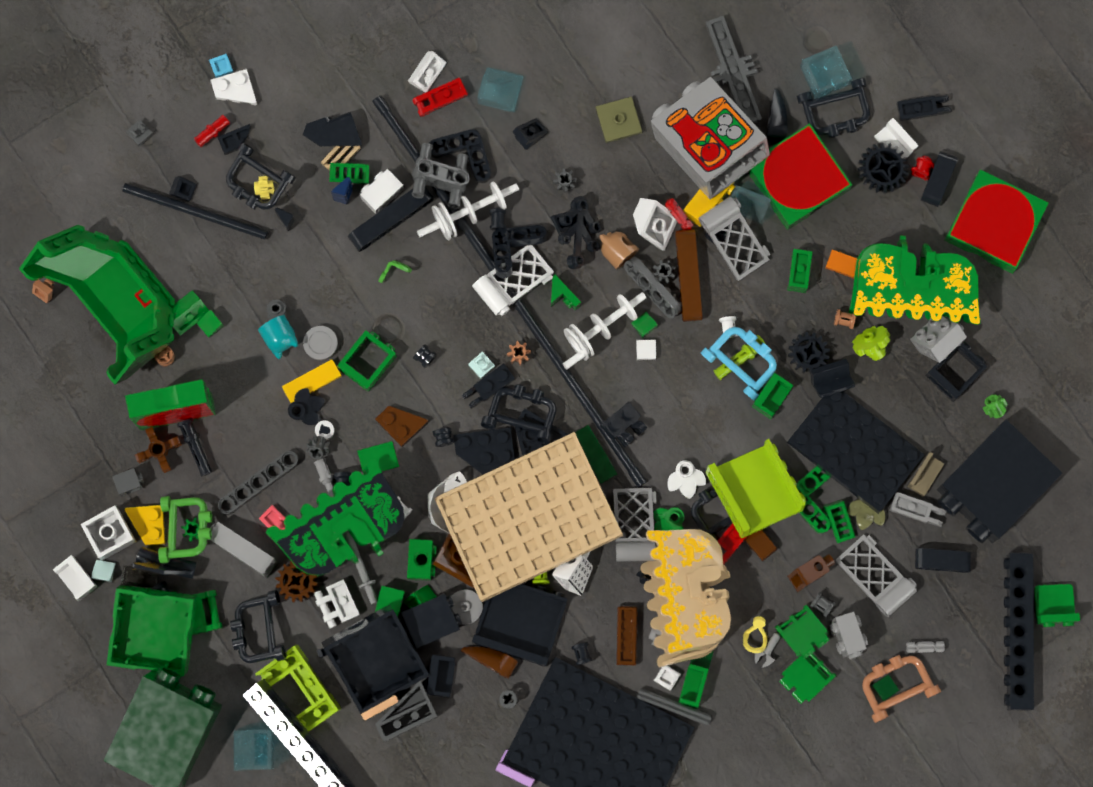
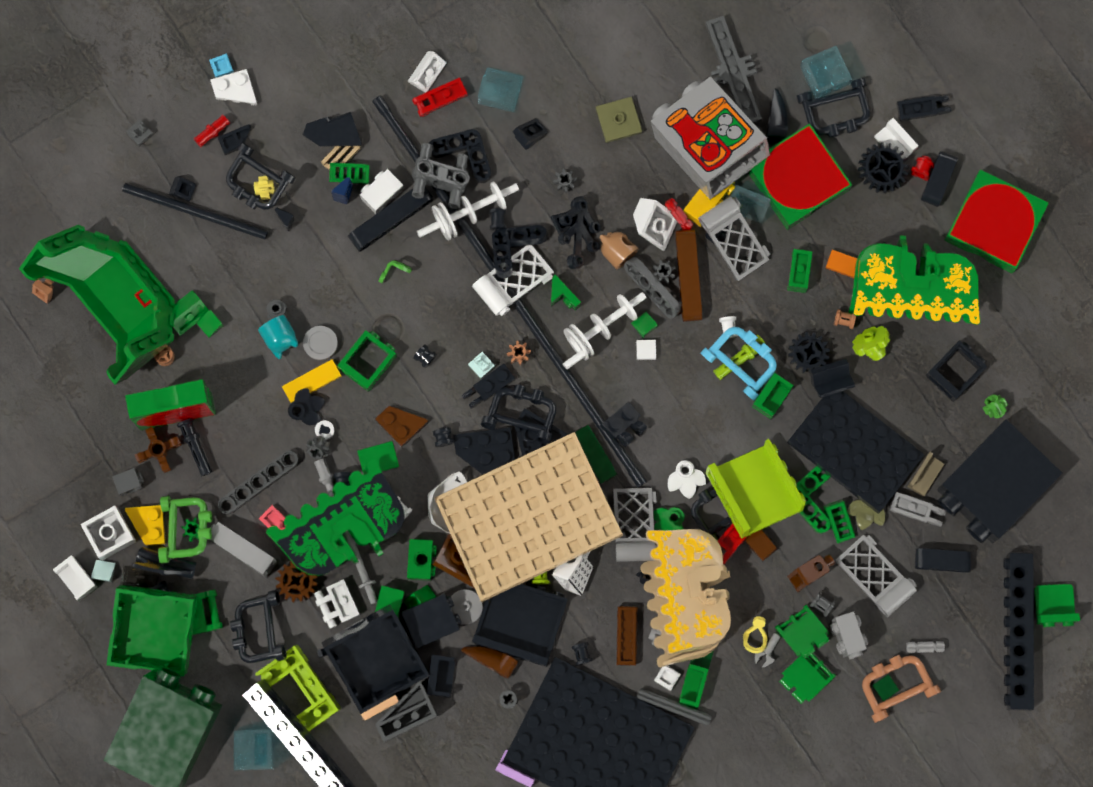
(938, 338): light grey brick -> none

